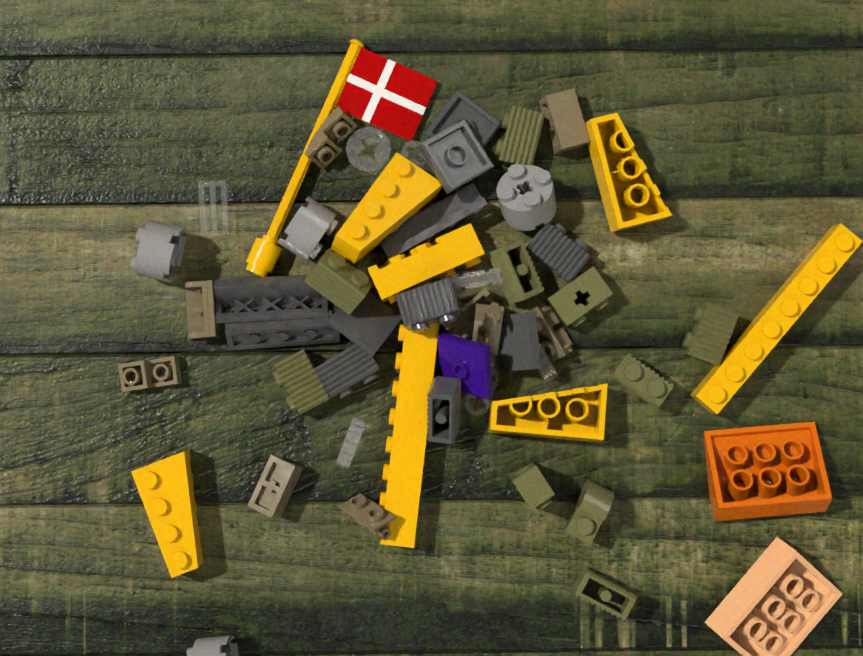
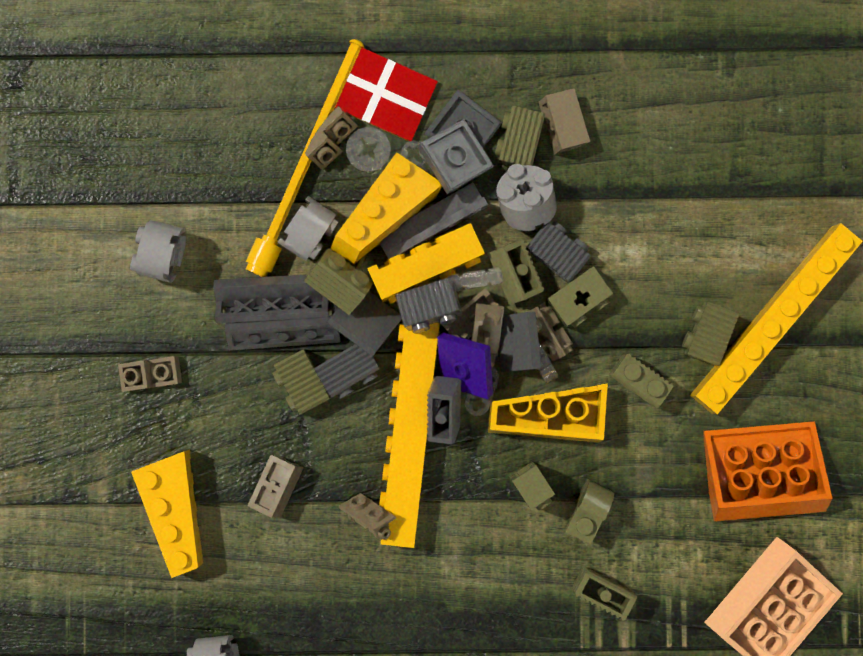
(201, 309): dark tan hinge -> none
(212, 184): clear tile -> none
(351, 442): clear beam -> none
(621, 176): yellow wedge -> none

